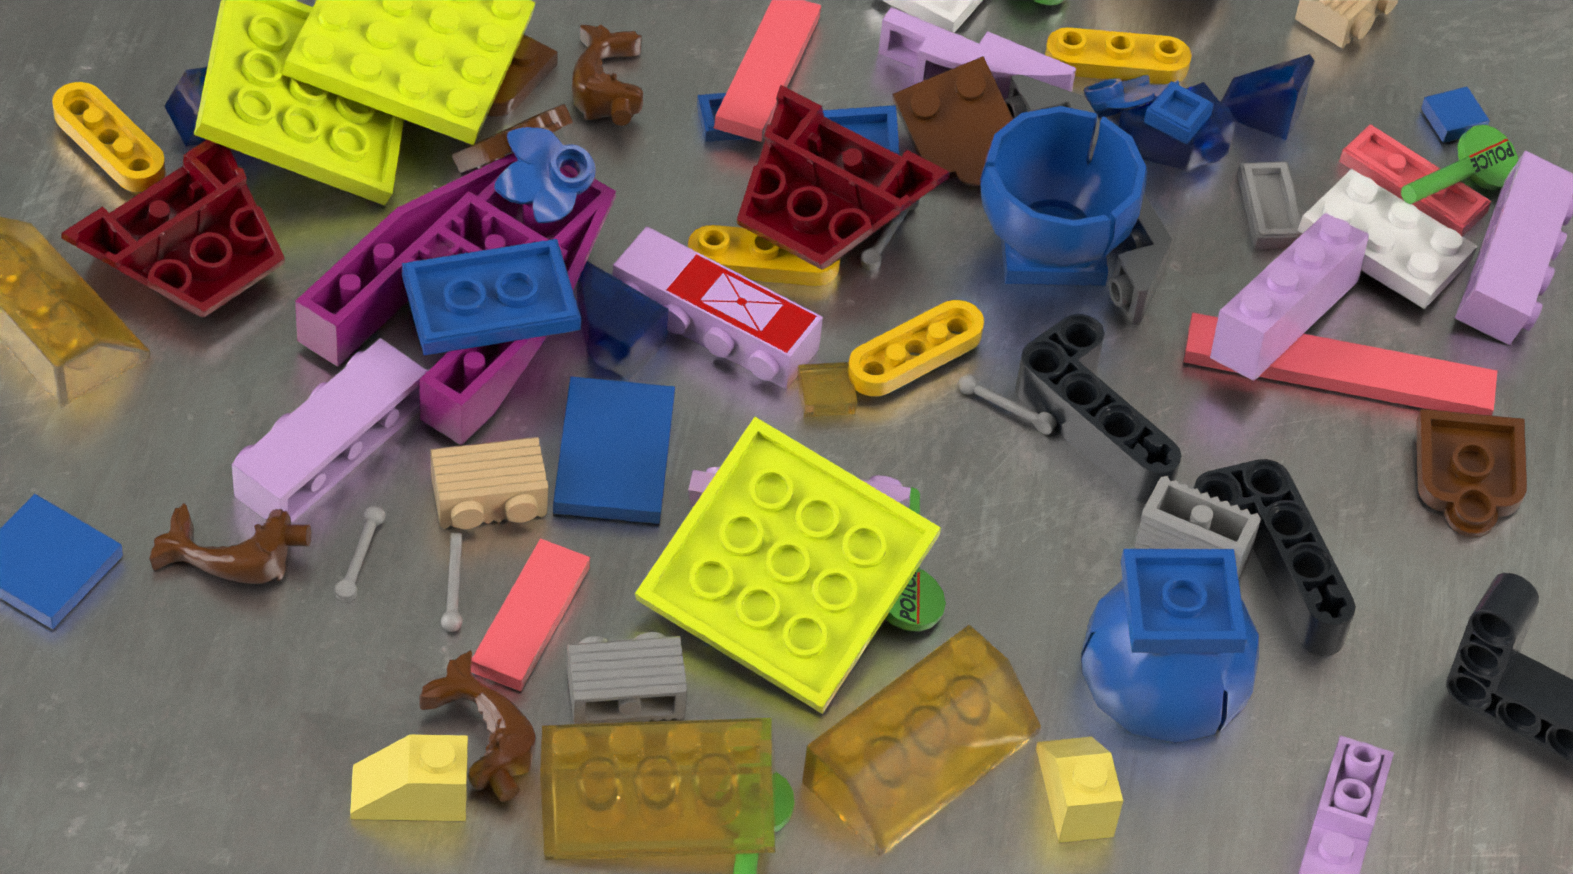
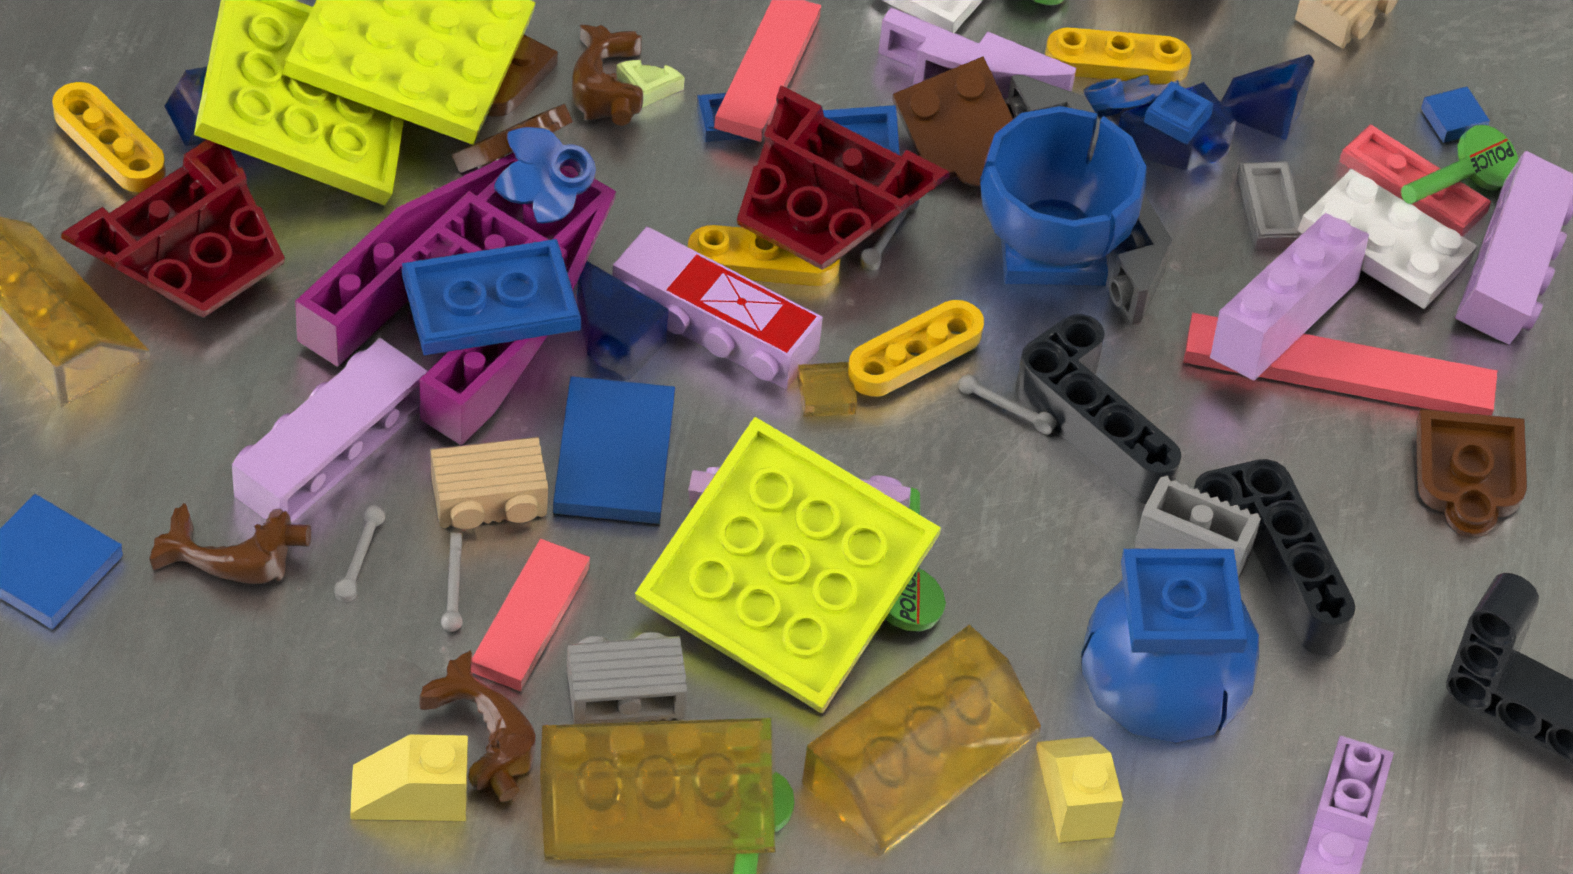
(653, 80): none -> yellowish green tile

